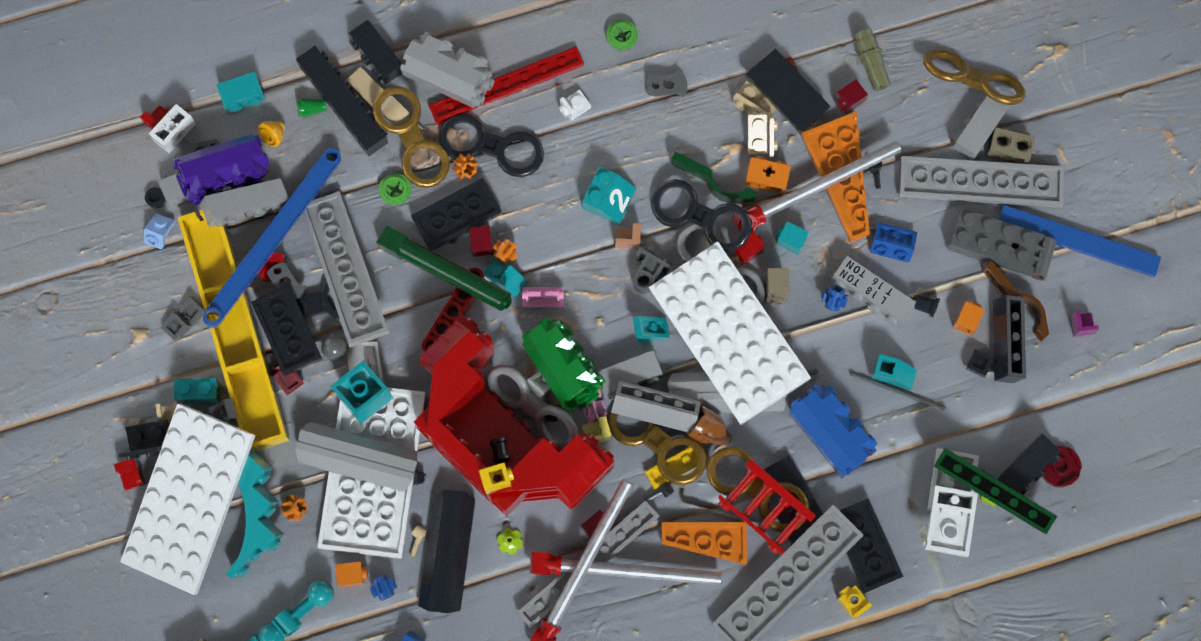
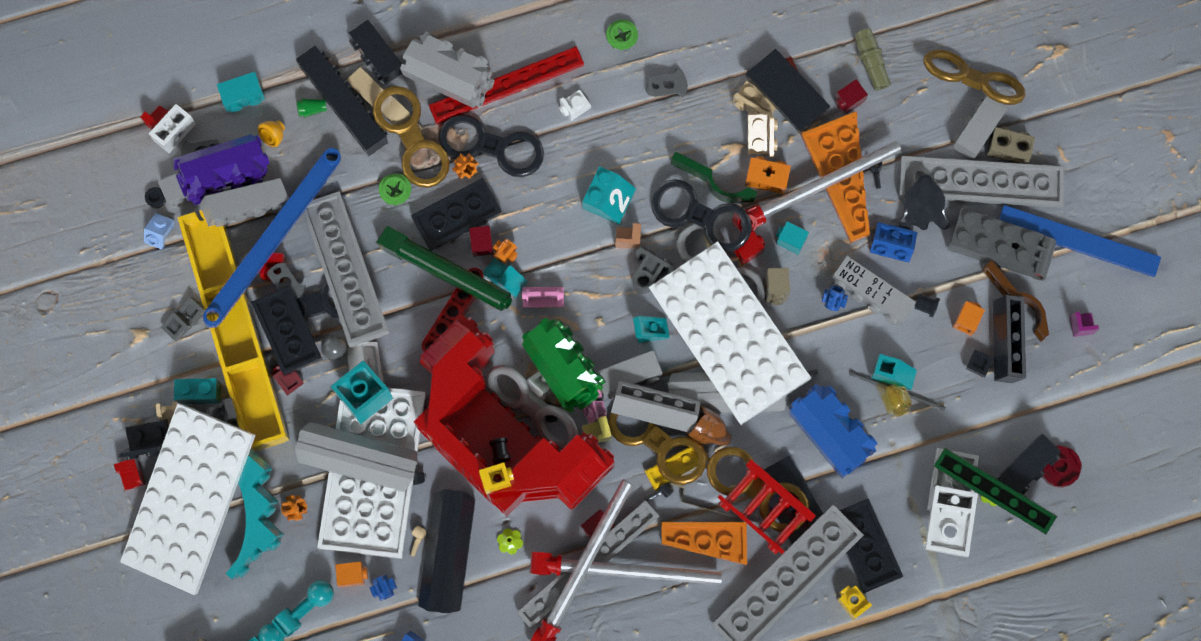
(896, 400): none -> clear yellow head
(924, 204): none -> black tile

